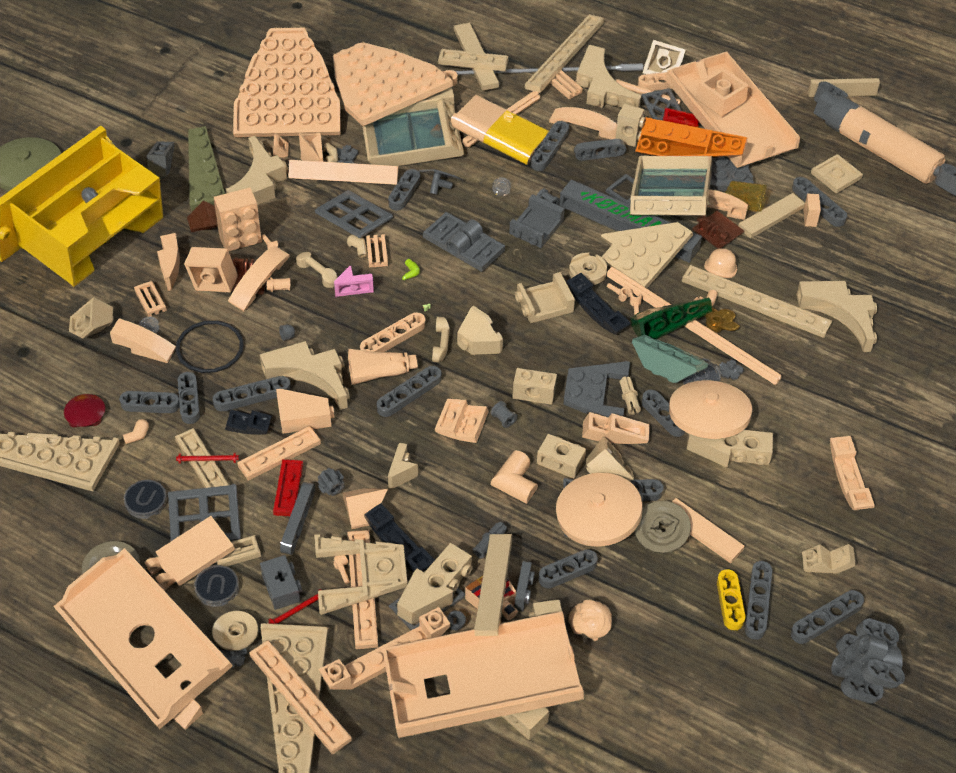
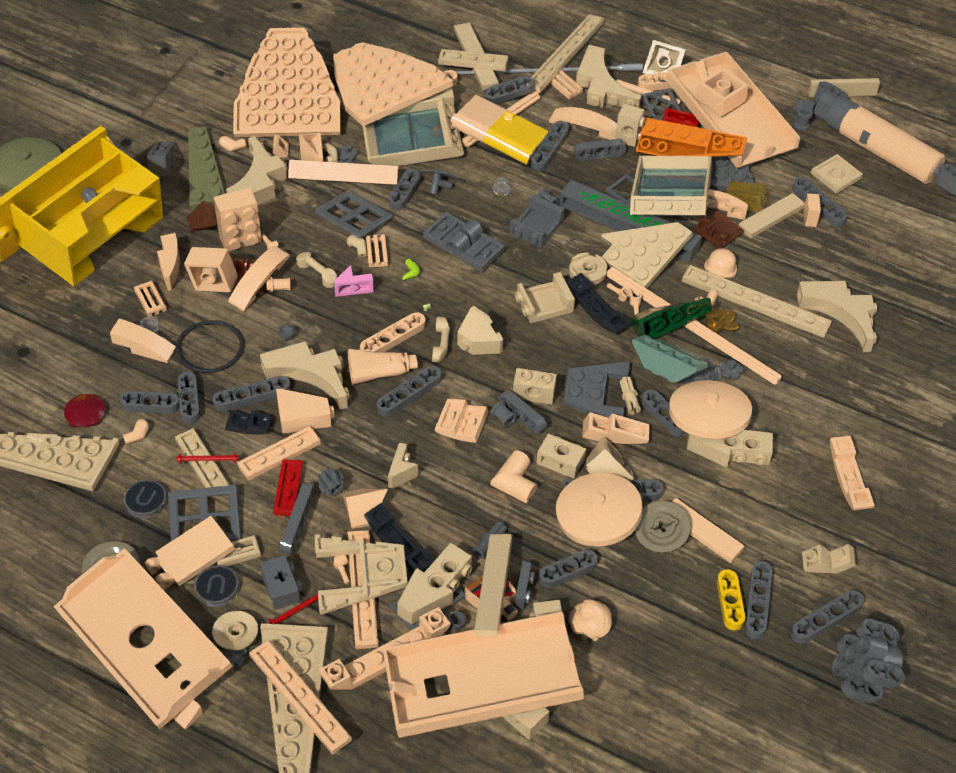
(91, 318): tan slope -> none
(230, 144): none -> light nougat arm
(499, 97): none -> dark grey beam
(524, 412): none -> dark grey beam
(803, 112): none -> dark grey piece

